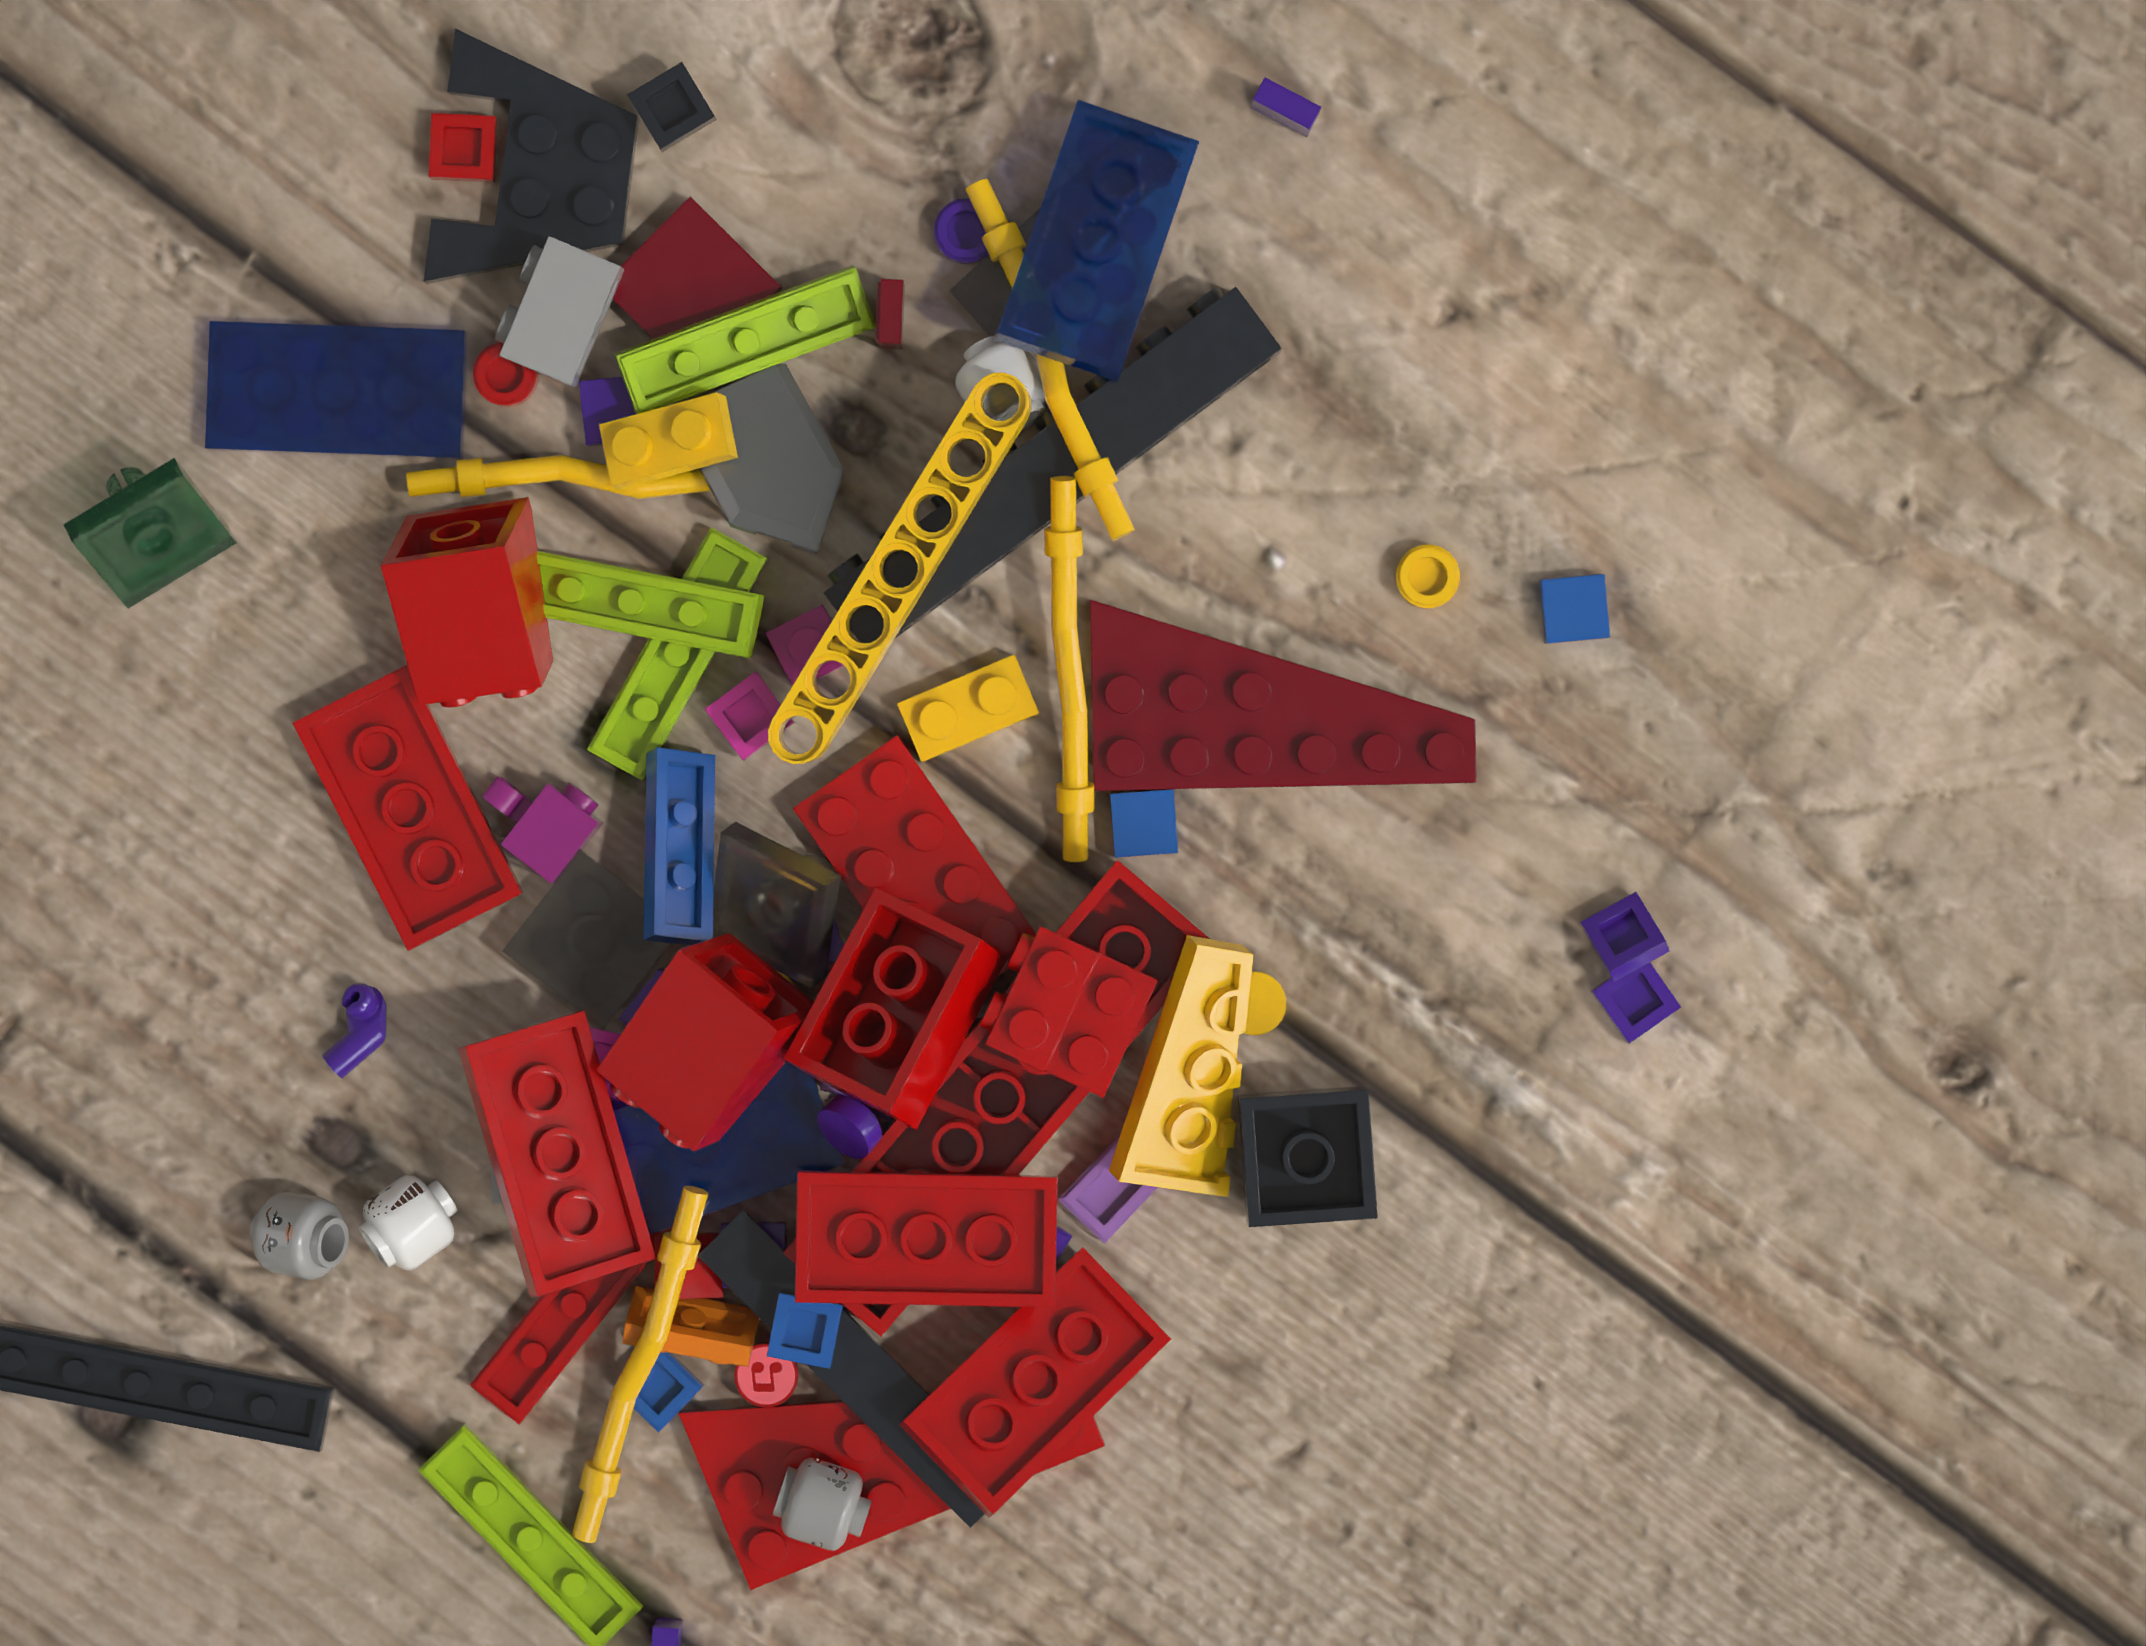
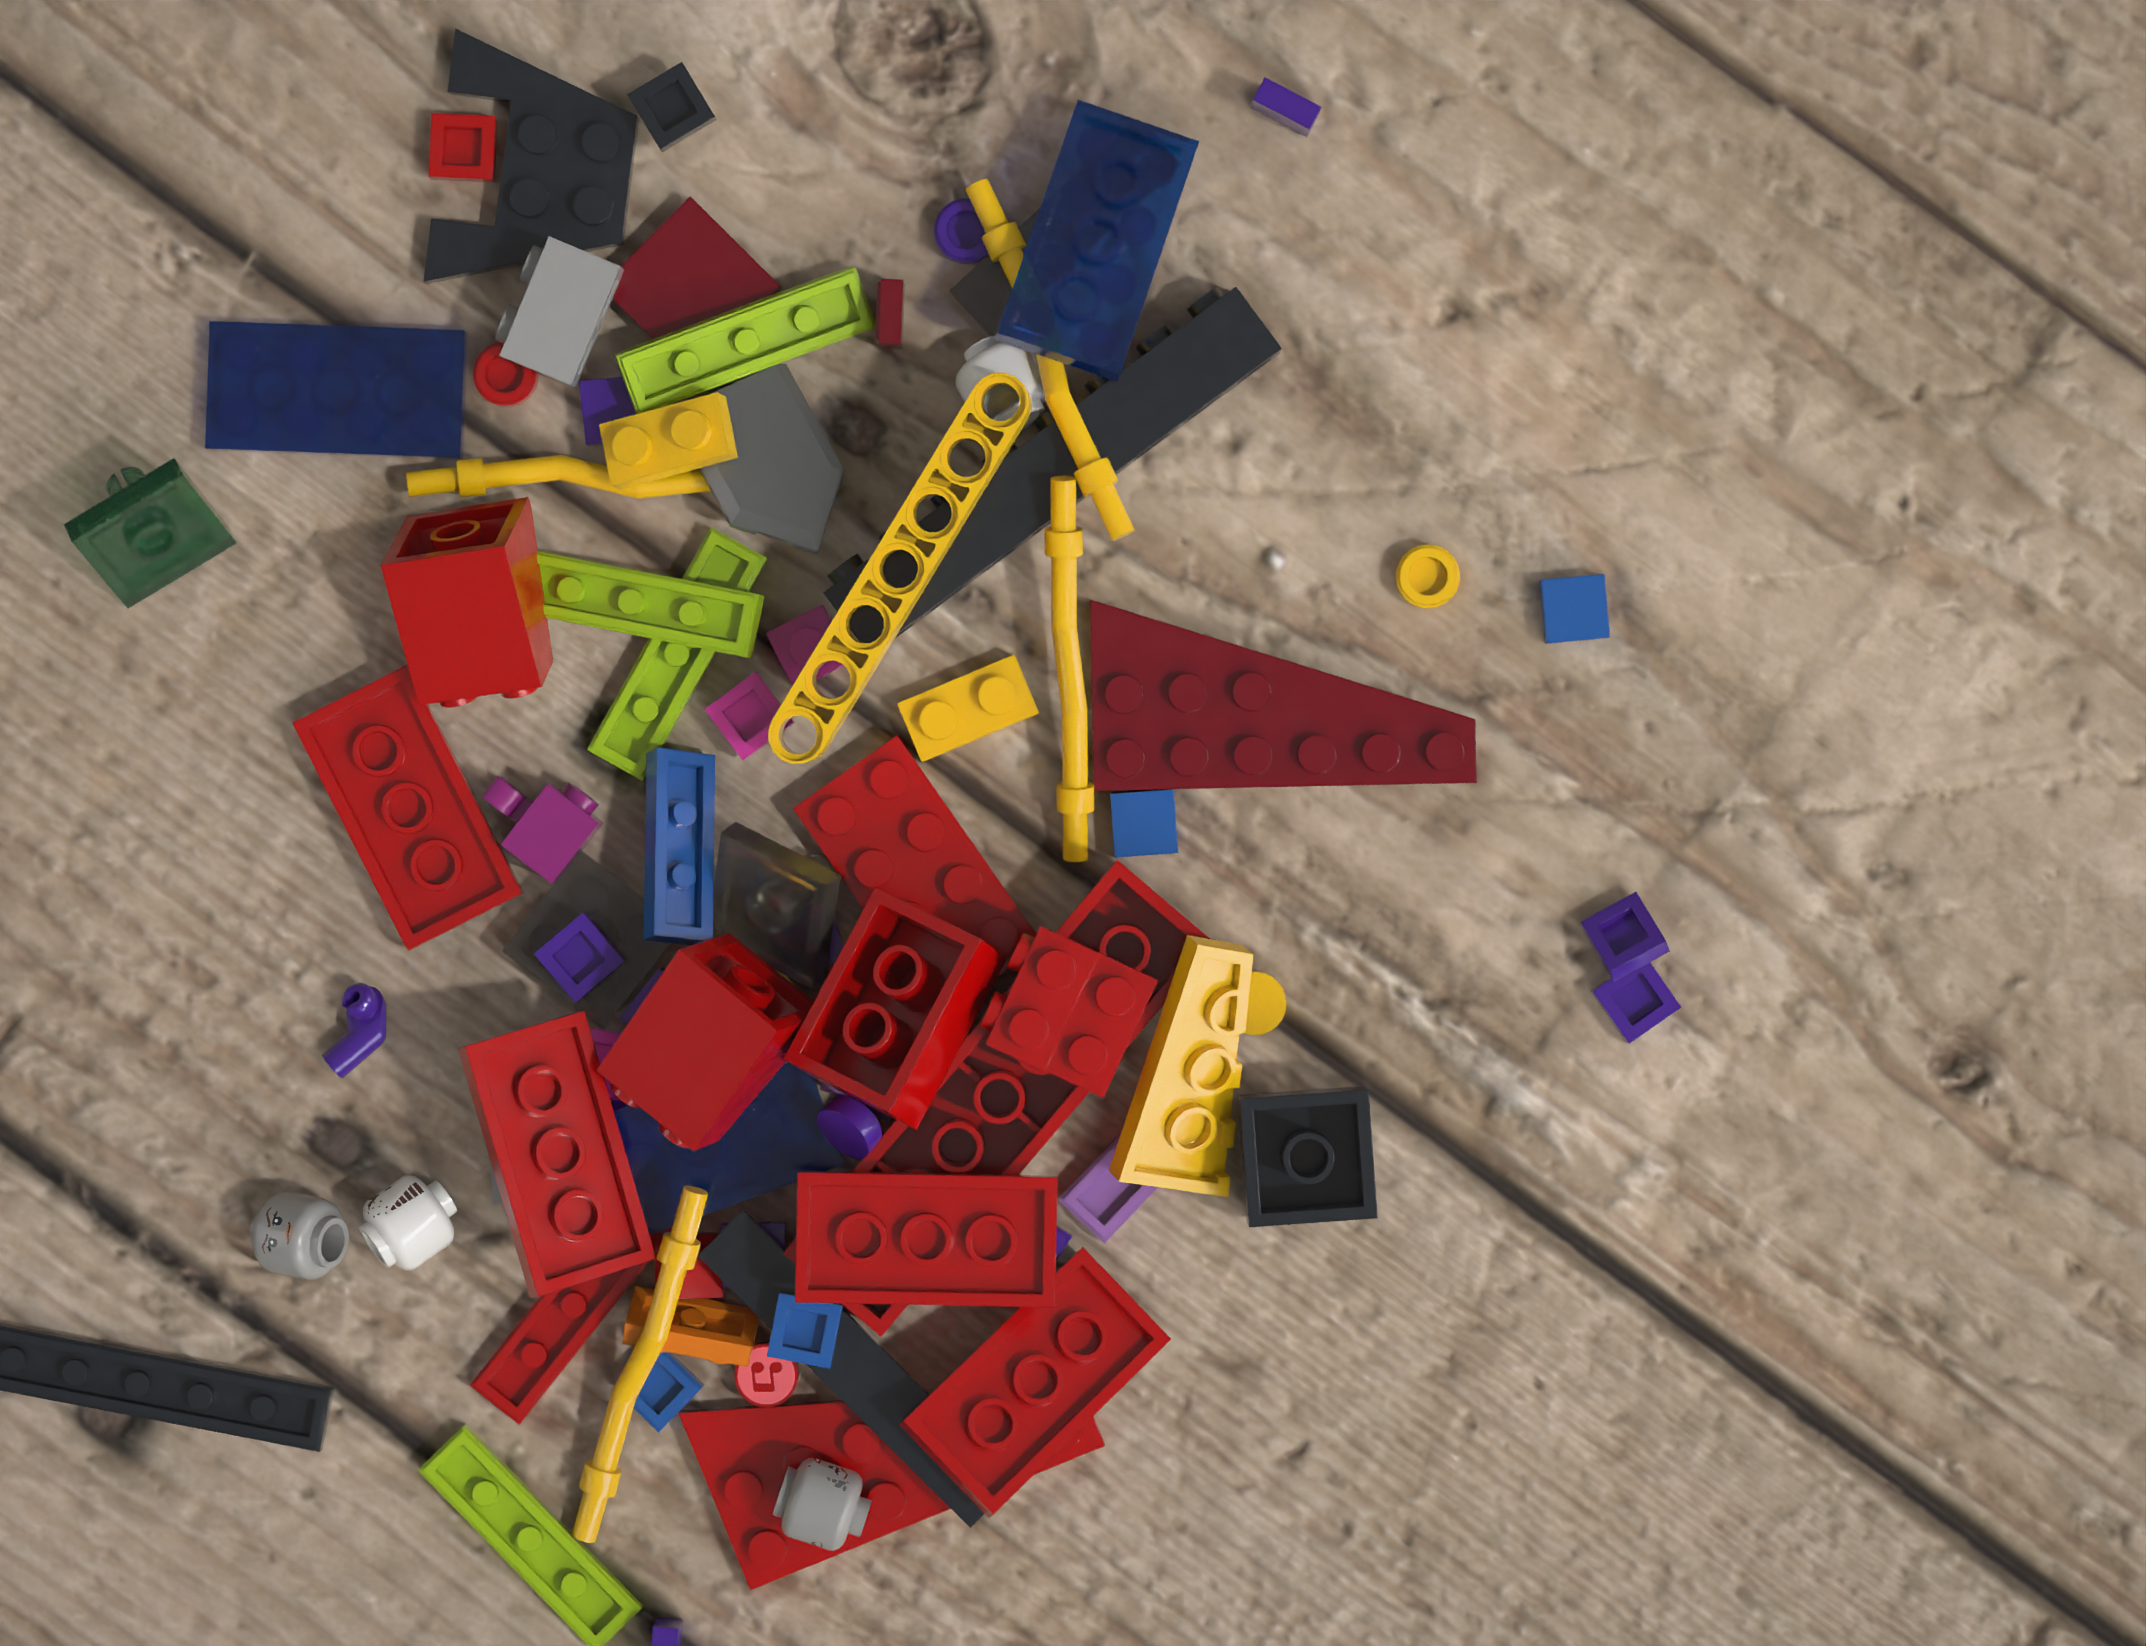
(579, 957): none -> dark purple tile

